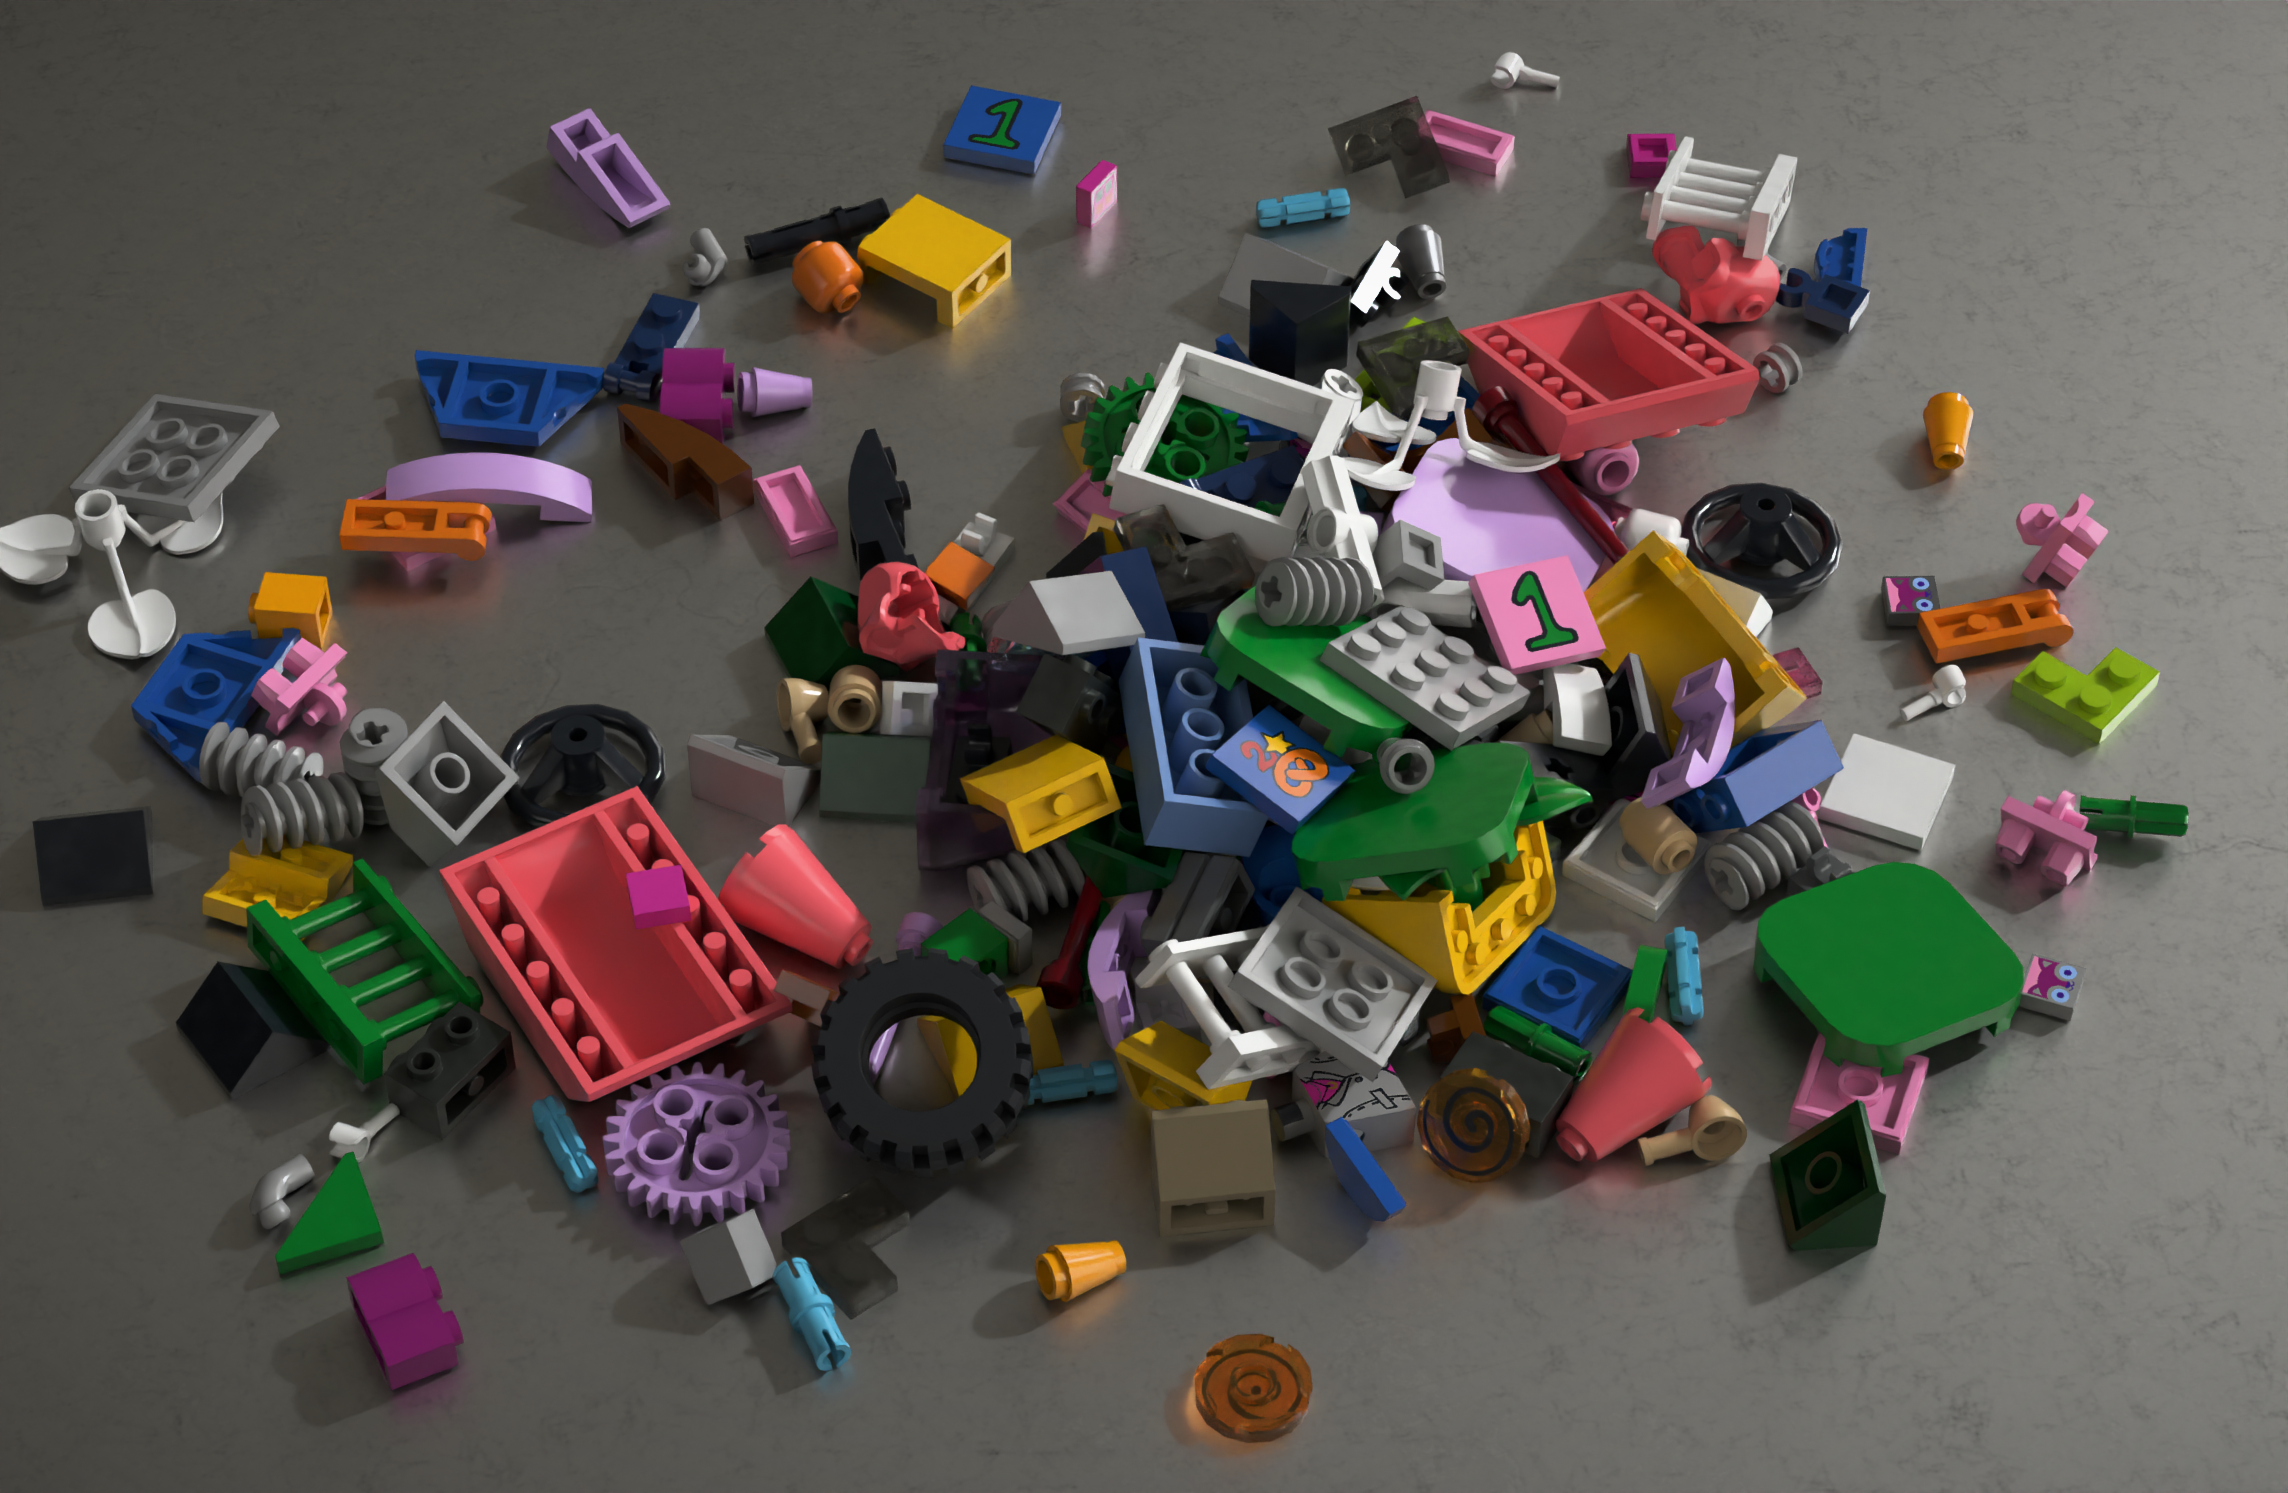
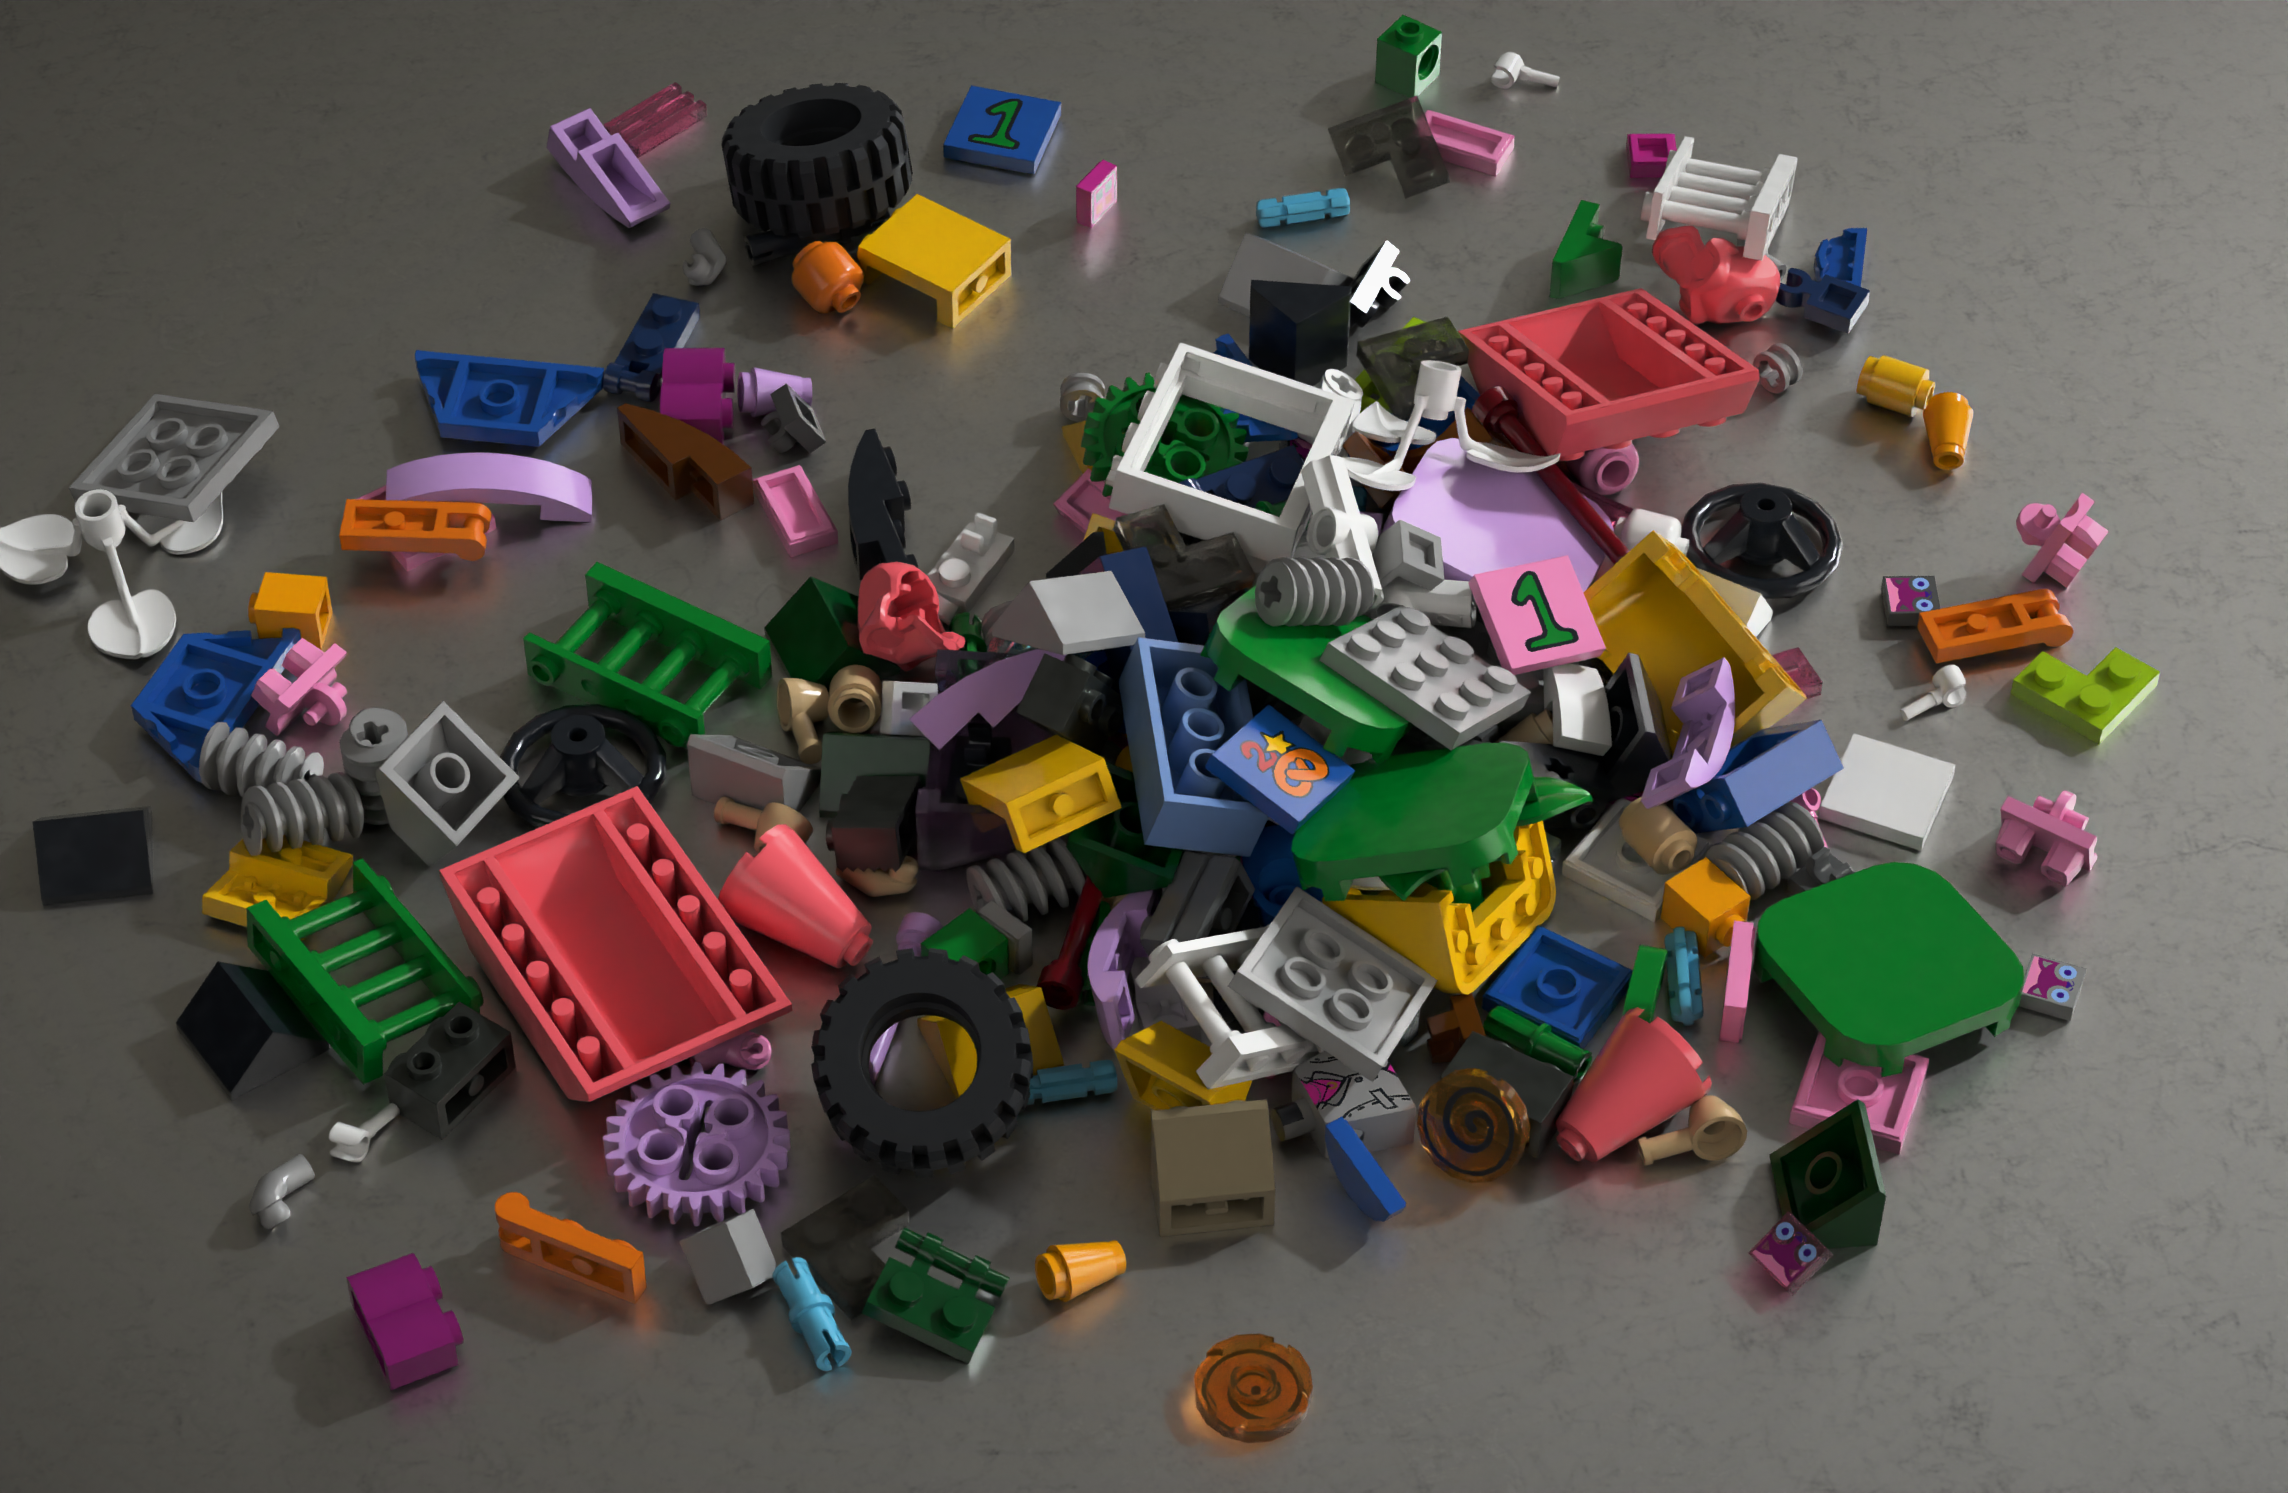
(335, 1222): green tile -> none
(564, 1143): medium azure axle -> none
(569, 1249): none -> orange plate
(651, 115): none -> clear pink tile
(652, 617): none -> green fence
(658, 897): dark pink tile -> none
(743, 1051): none -> bright pink arm
(761, 821): none -> tan bar
(792, 422): none -> dark grey tile
(806, 995): dark orange slope -> none
(817, 159): none -> black tyre
(874, 823): none -> pearl dark grey brick
(880, 882): none -> tan arm
(929, 1308): none -> dark green plate
(959, 575): orange slope -> none
(989, 692): none -> lavender slope
(1408, 57): none -> green brick
(1415, 766): light grey cone -> none
(1422, 259): flat silver cone -> none
(1583, 256): none -> green slope
(1706, 903): none -> light orange brick
(1737, 982): none -> bright pink tile
(1790, 1253): none -> tile
(1895, 385): none -> yellow brick
(2135, 816): green axle -> none

